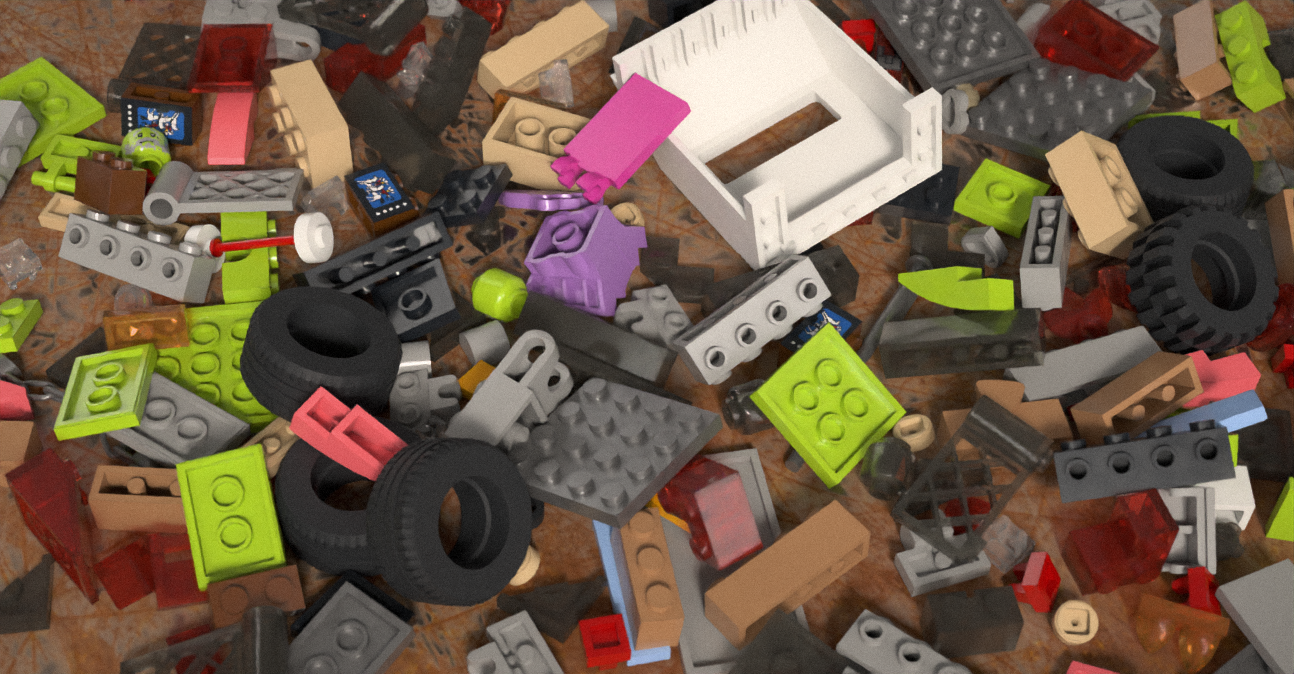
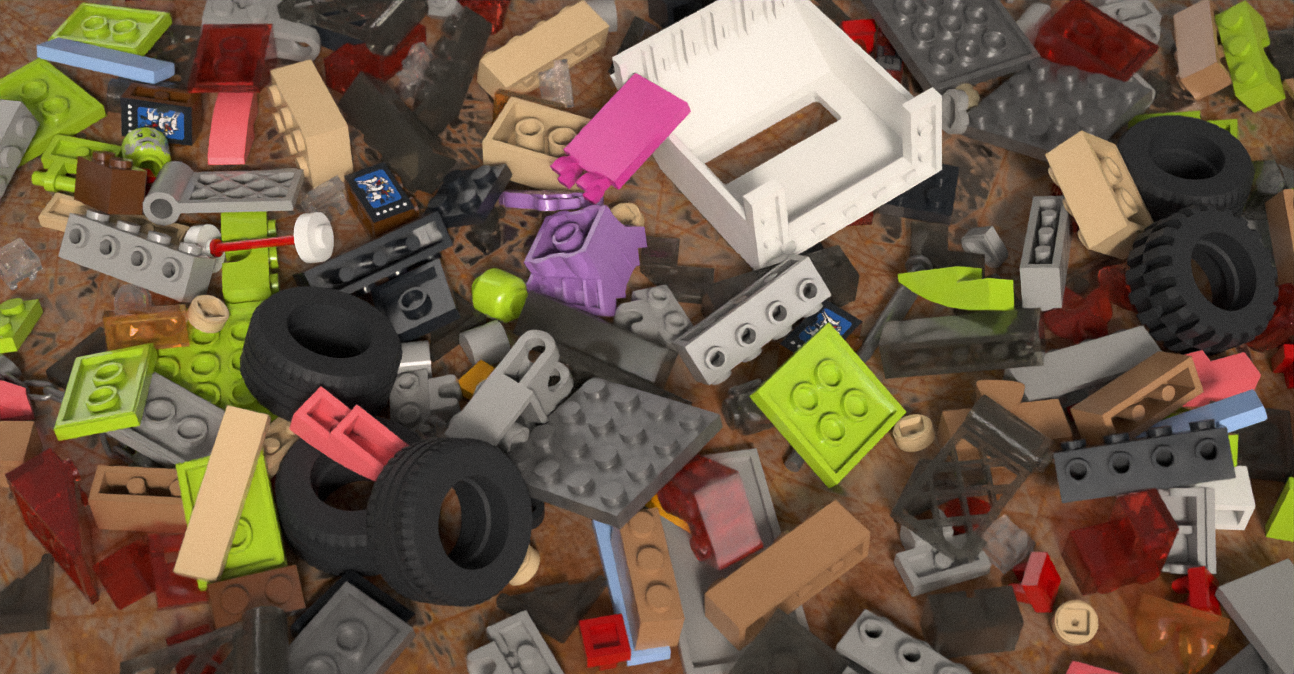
(105, 60): none -> light blue tile
(114, 27): none -> lime tile
(207, 313): none -> tan tile
(222, 495): none -> tan tile
(888, 468): clear smoke head -> none
(1000, 197): lime plate -> none
(1229, 545): clear smoke plate -> none

